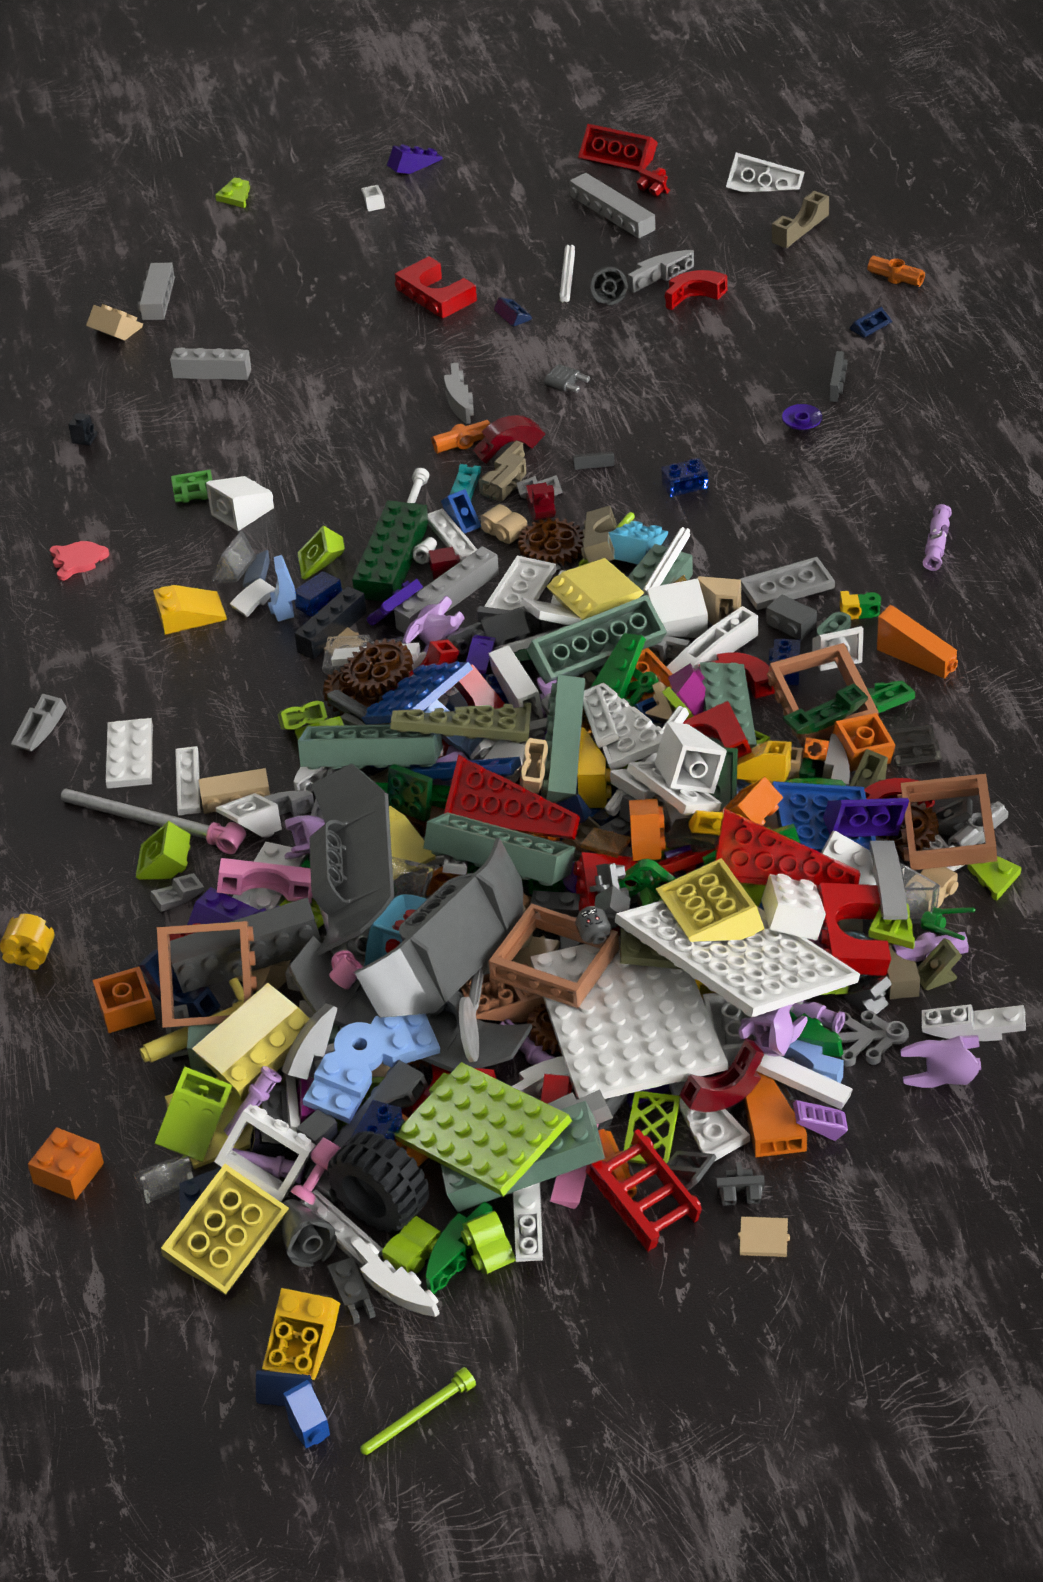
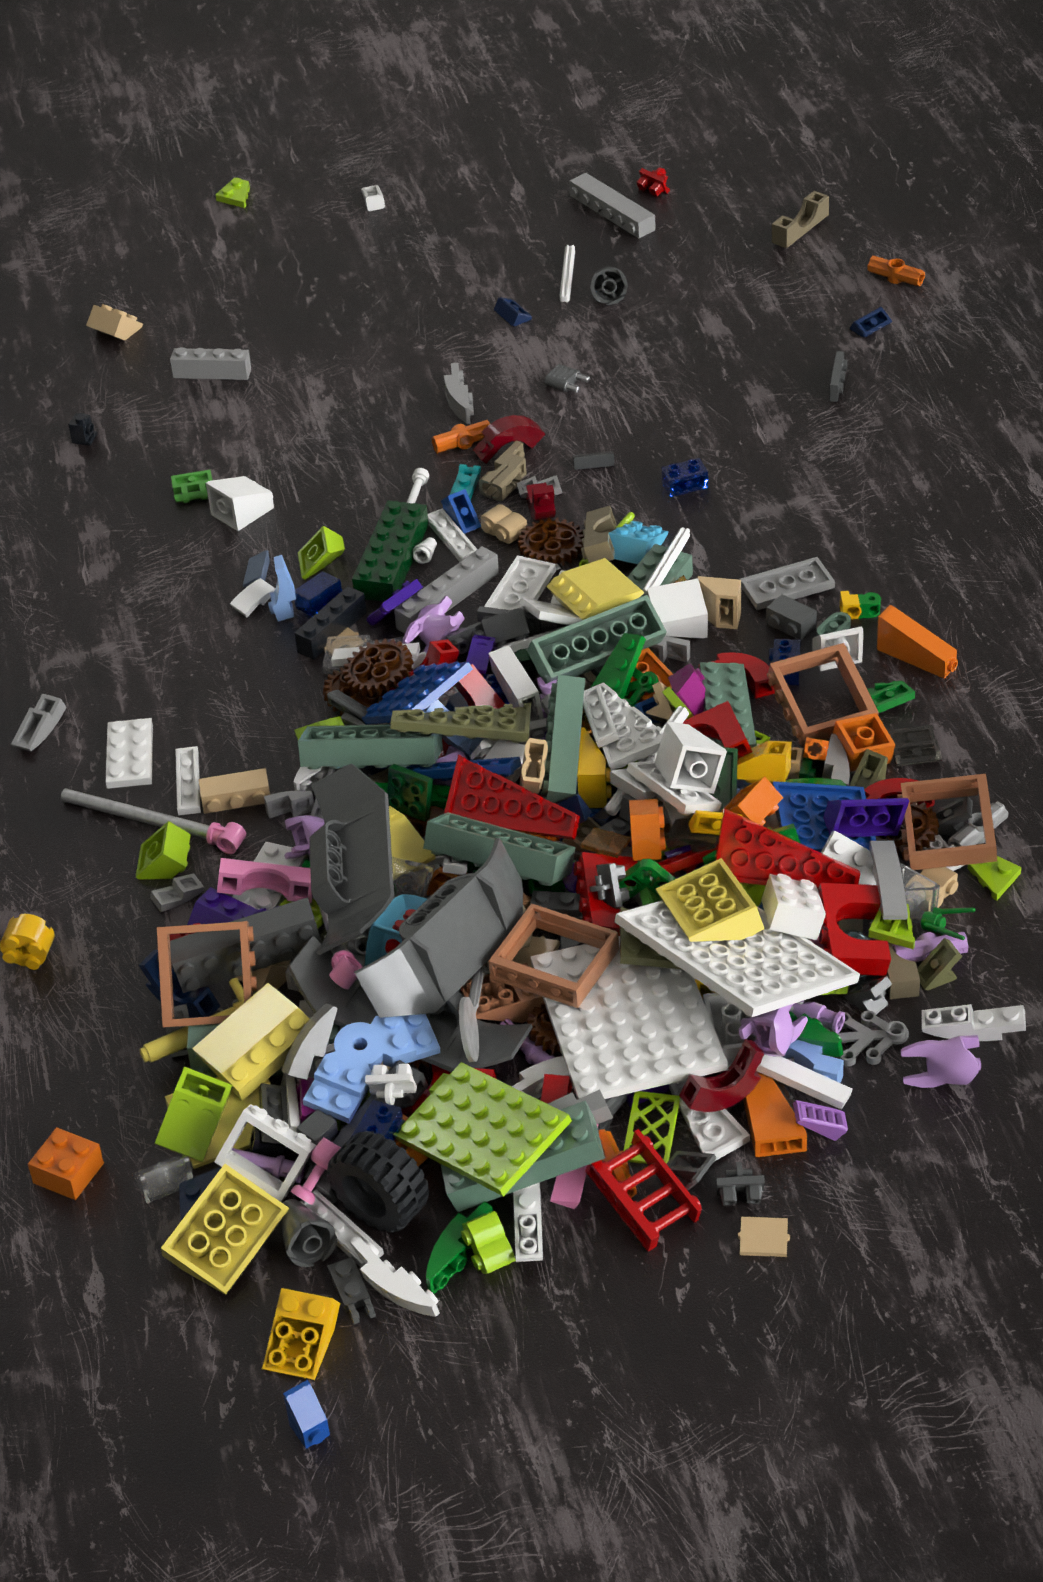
(77, 558): coral tile -> none
(124, 999): orange brick -> none
(156, 291): light grey brick -> none
(187, 607): yellow slope -> none
(234, 560): clear slope -> none
(254, 814): white slope -> none
(257, 1094): lavender pin -> none
(272, 1385): dark blue slope -> none
(298, 716): lime brick -> none
(391, 1085): none -> white hips
(408, 160): dark purple slope -> none
(411, 1245): lime brick -> none
(440, 301): red arch -> none
(442, 560): dark red brick -> none
(460, 1382): lime piece -> none
(593, 925): dark grey head -> none
(612, 902): dark grey brick -> none
(617, 147): red slope -> none
(661, 266): light grey slope -> none
(695, 284): red arch -> none
(721, 638): white slope -> none
(757, 175): white wedge -> none
(802, 416): dark purple dish -> none
(826, 714): dark green slope -> none
(937, 537): lavender piece -> none

